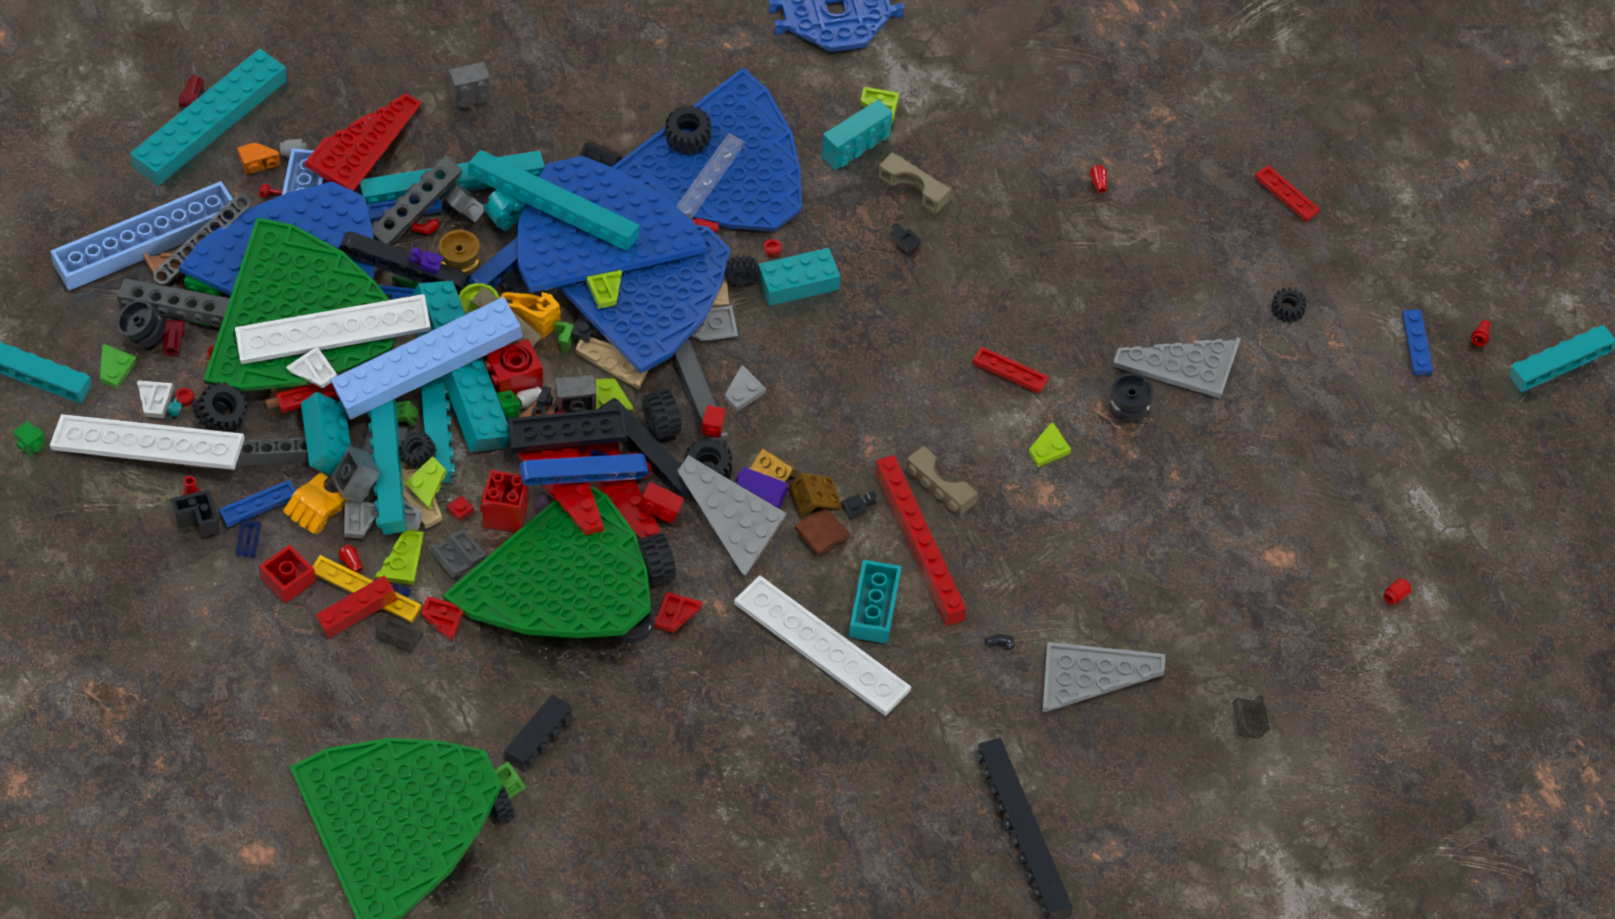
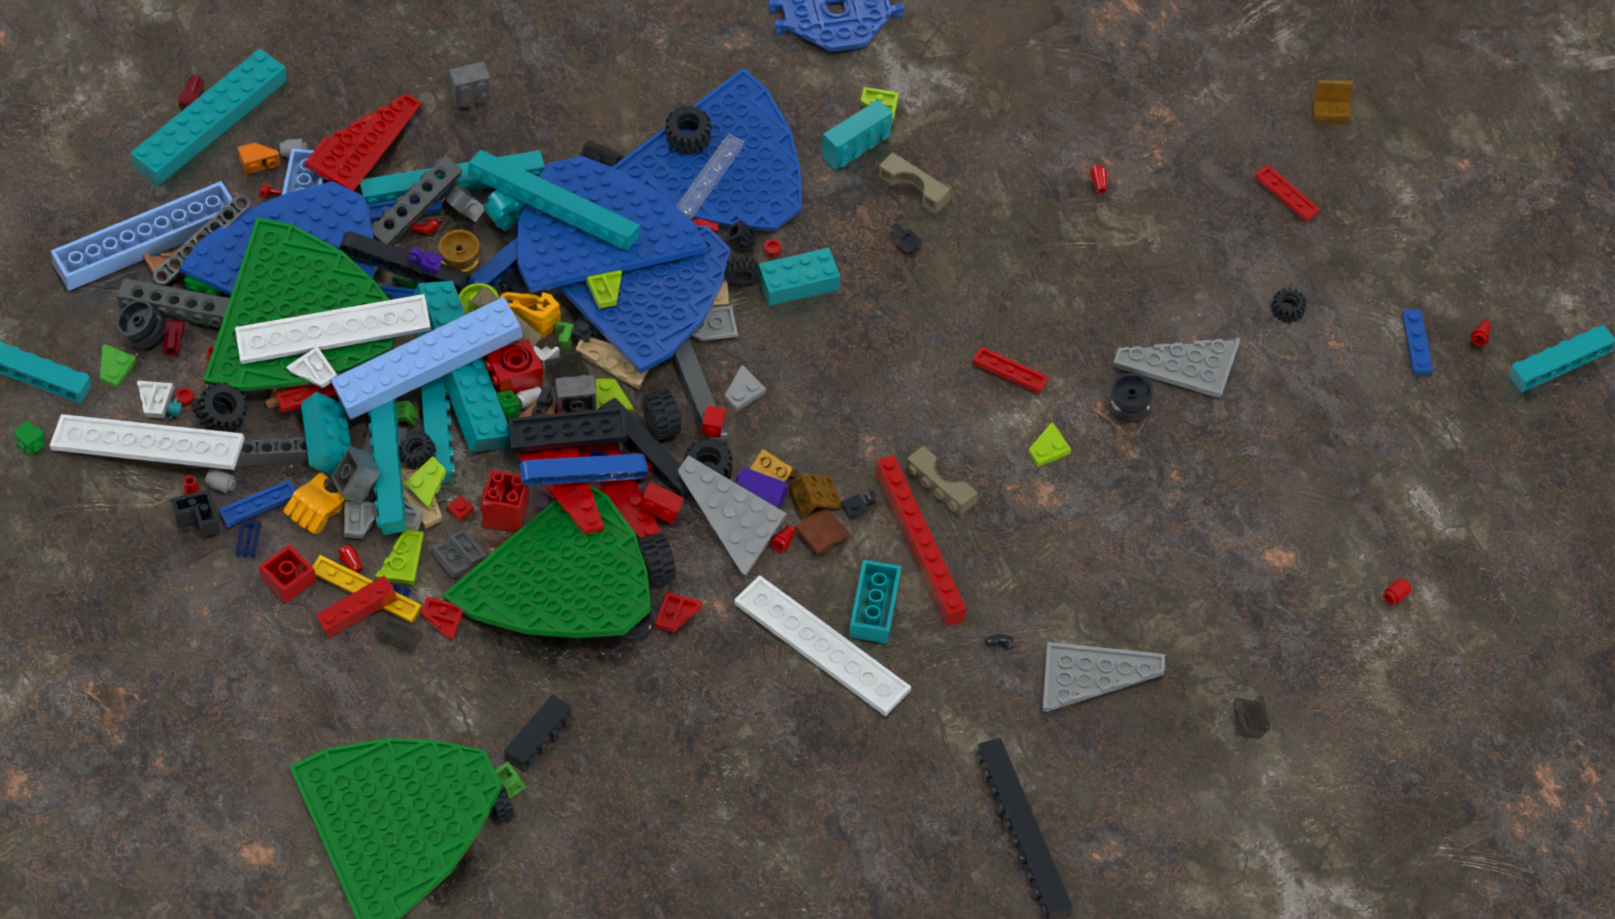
(220, 480): none -> light grey brick
(545, 354): none -> white panel
(565, 366): none -> clear smoke bracket
(741, 236): none -> black brick
(781, 540): none -> red cone
(1332, 100): none -> pearl gold bracket

